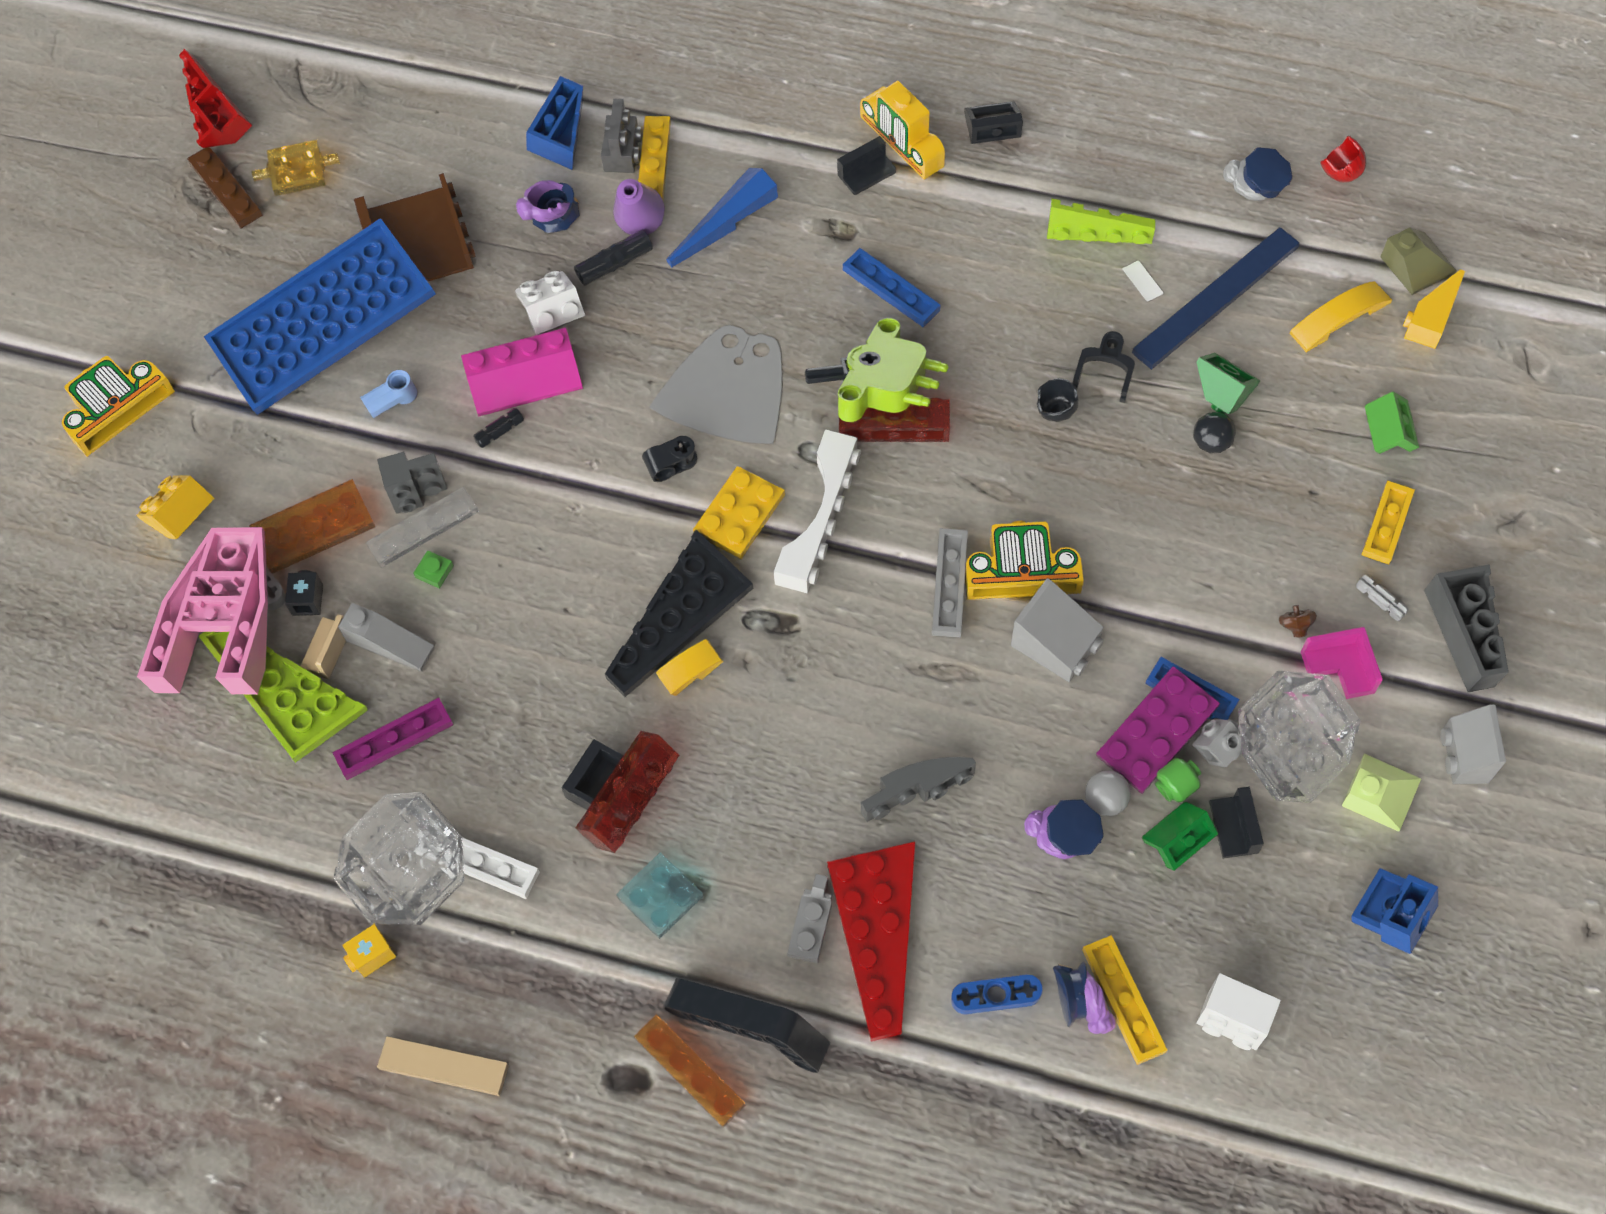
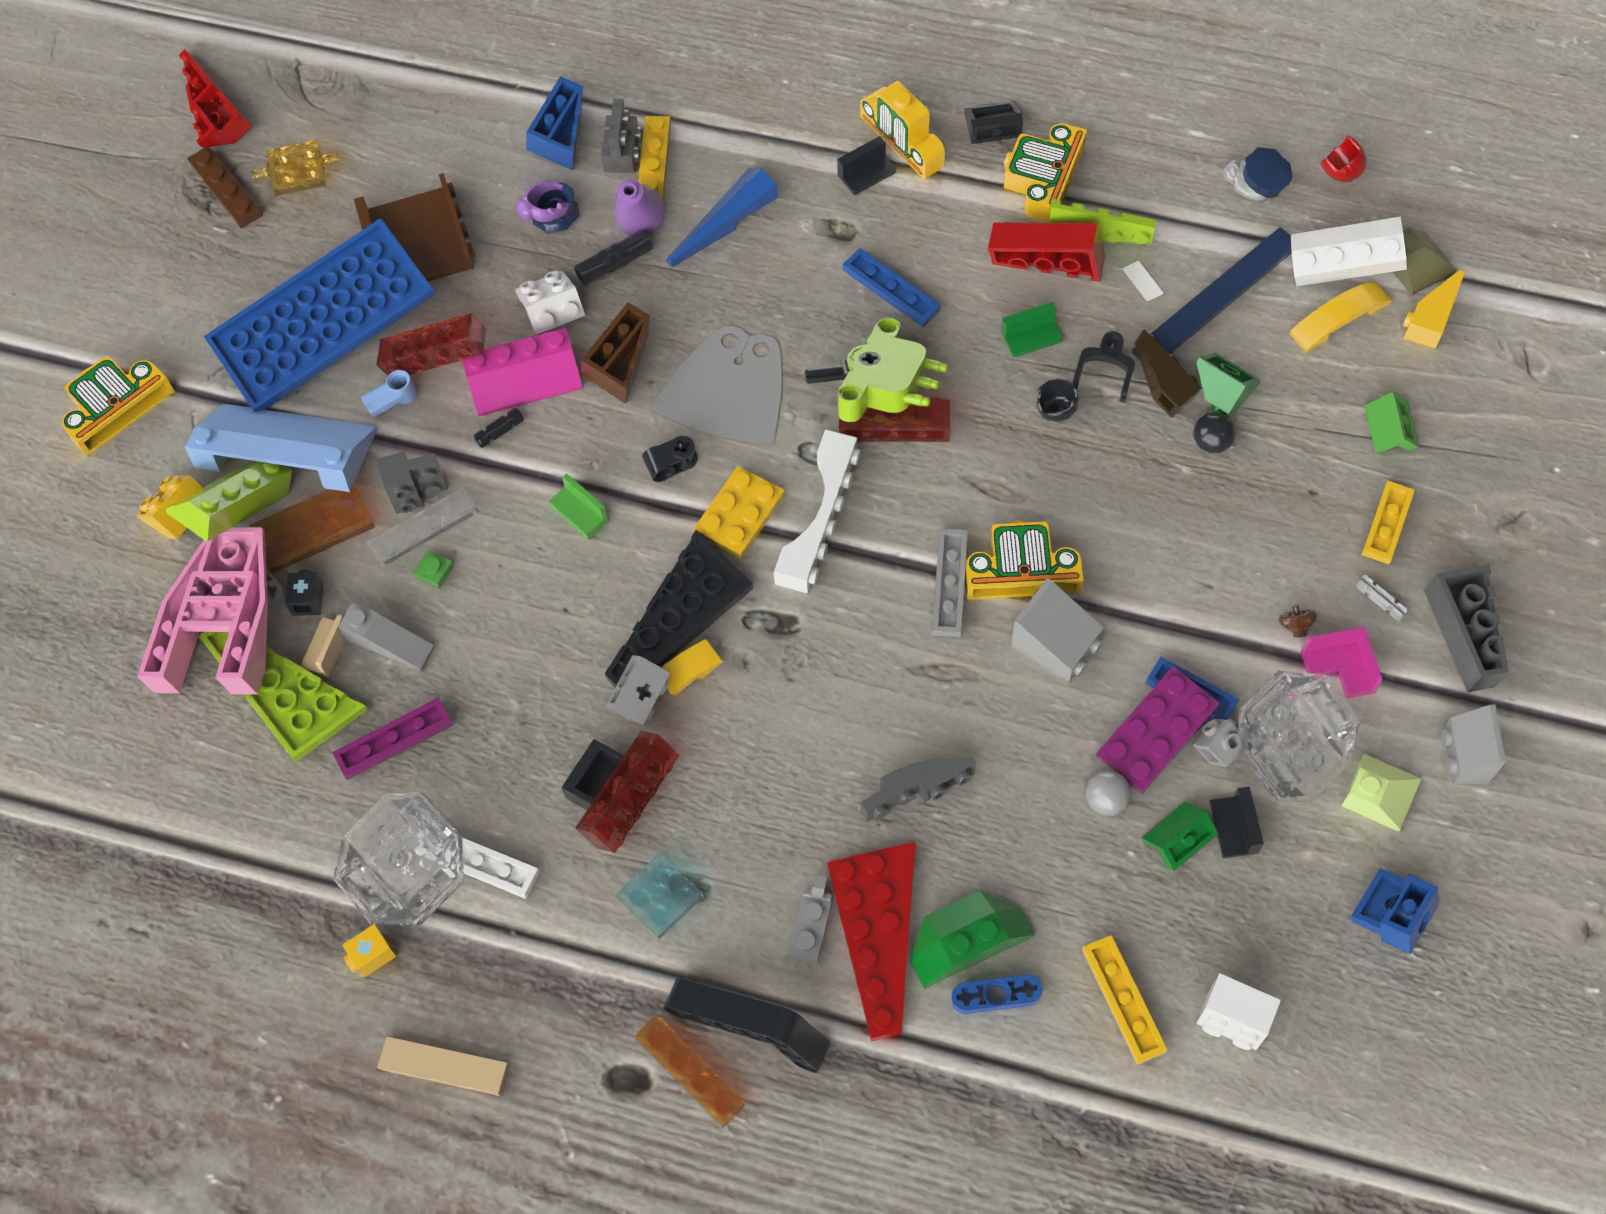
(232, 498): none -> lime slope
(283, 439): none -> light blue slope
(432, 345): none -> clear red brick
(579, 508): none -> bright green panel
(617, 352): none -> reddish brown wedge
(626, 699): none -> light grey brick
(966, 935): none -> green wedge
(1031, 330): none -> green panel
(1044, 167): none -> brick
(1049, 247): none -> red wedge
(1066, 829): dark blue piece -> none
(1083, 998): piece -> none
(1166, 379): none -> dark brown slope
(1178, 780): bright green head -> none
(1348, 251): none -> white slope

